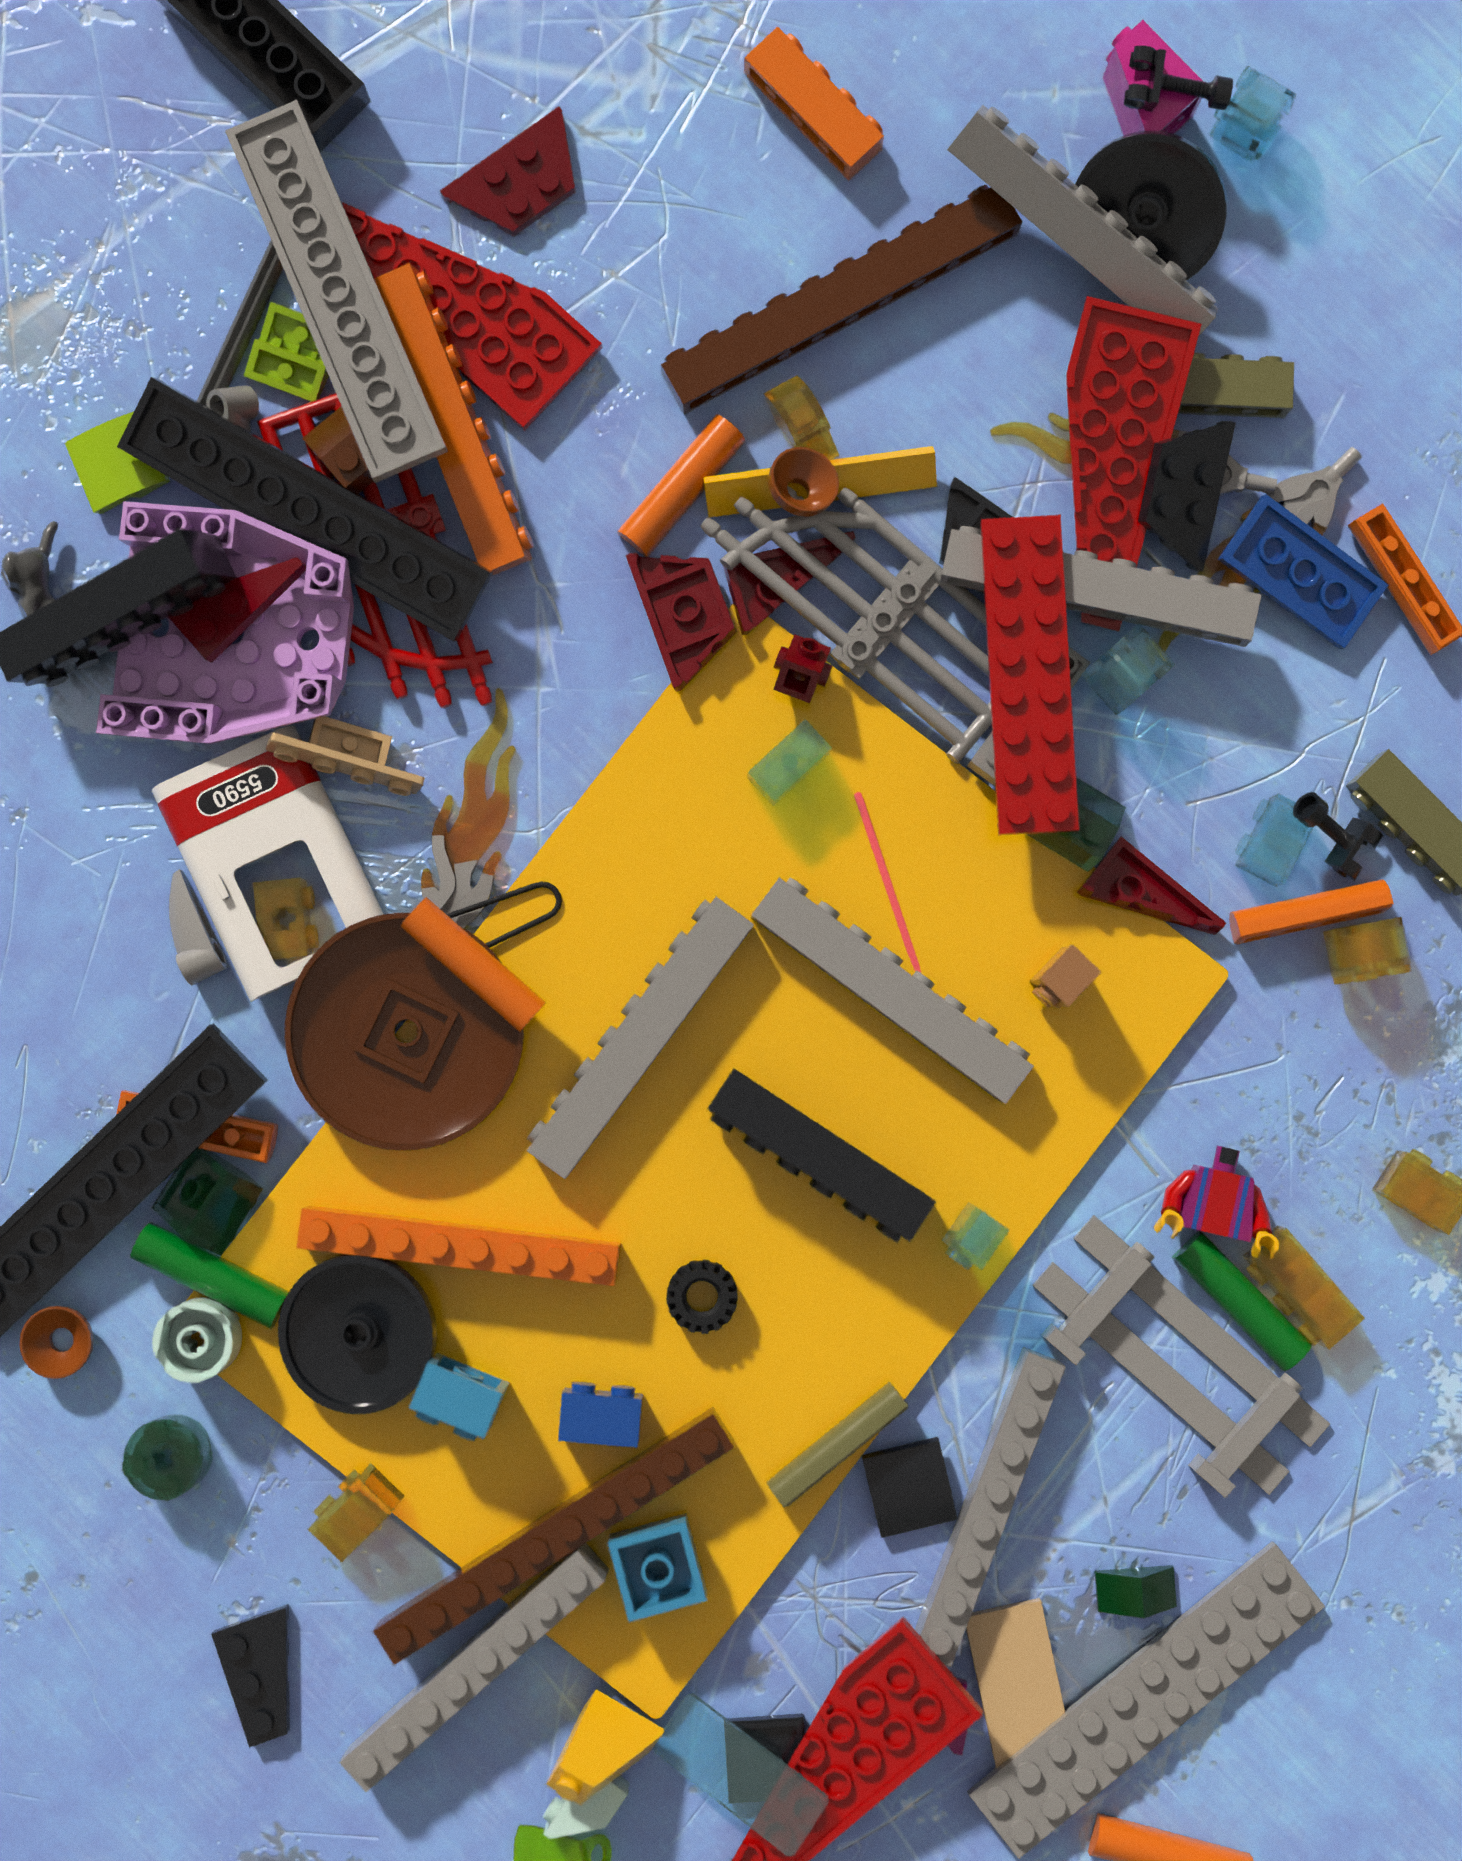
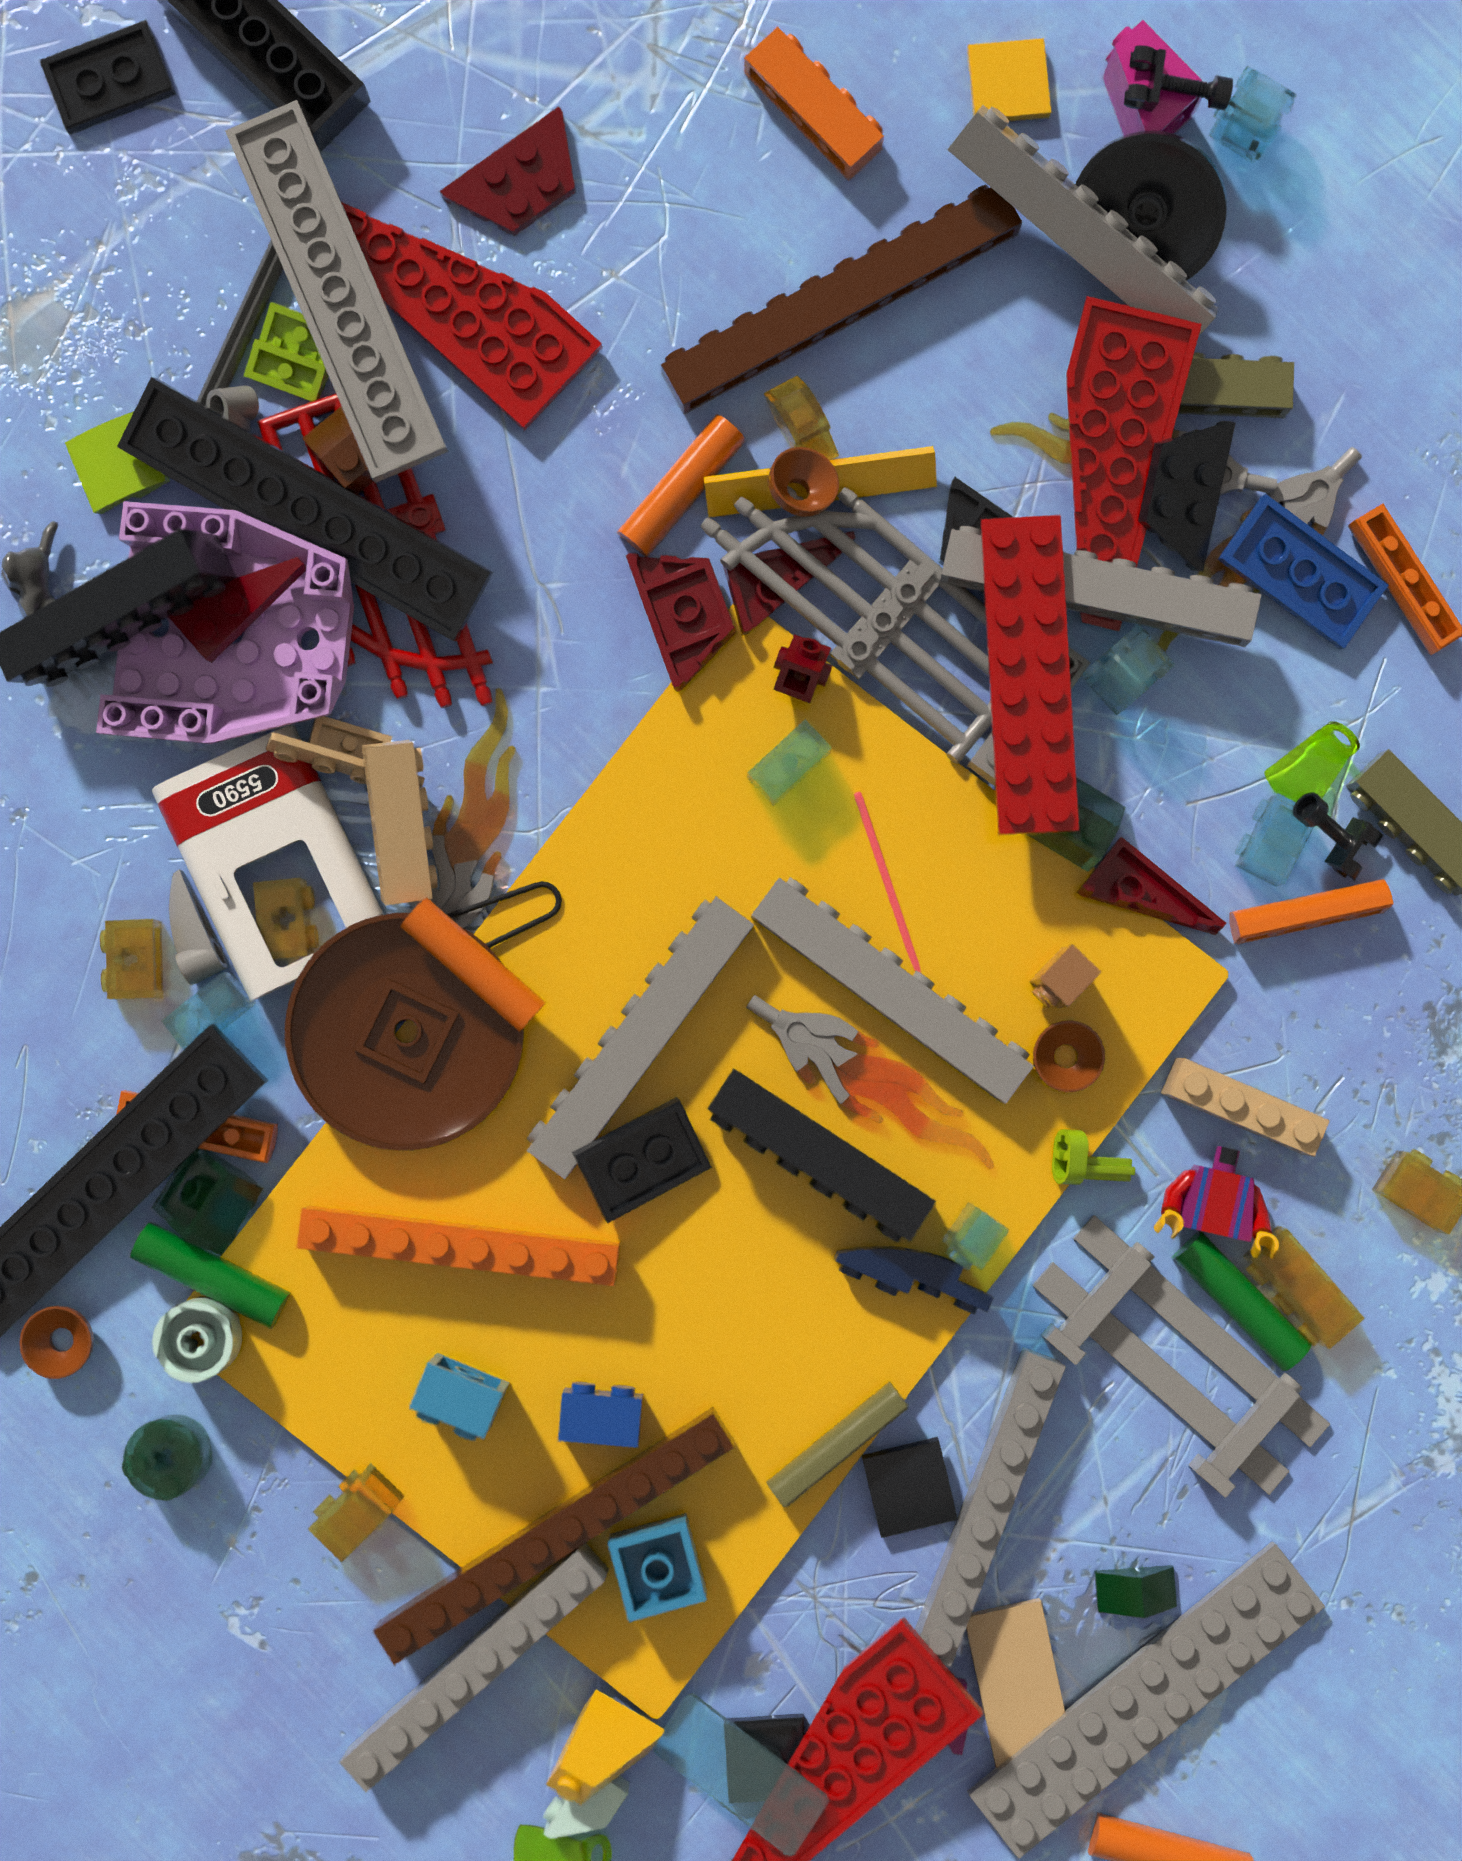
(107, 77): none -> black tile
(139, 979): none -> clear yellow brick
(217, 1003): none -> clear light blue brick
(257, 1672): black wing -> none
(357, 1333): black dish -> none
(398, 821): none -> tan brick
(468, 465): orange brick -> none
(641, 1160): none -> black tile
(684, 1313): black tyre -> none
(862, 1075): none -> piece
(898, 1267): none -> dark blue slope
(1010, 78): none -> yellow tile
(1073, 1165): none -> lime piece
(1089, 1056): none -> dark orange piece
(1245, 1106): none -> tan brick
(1312, 763): none -> clear neon green piece
(1367, 951): clear yellow brick -> none

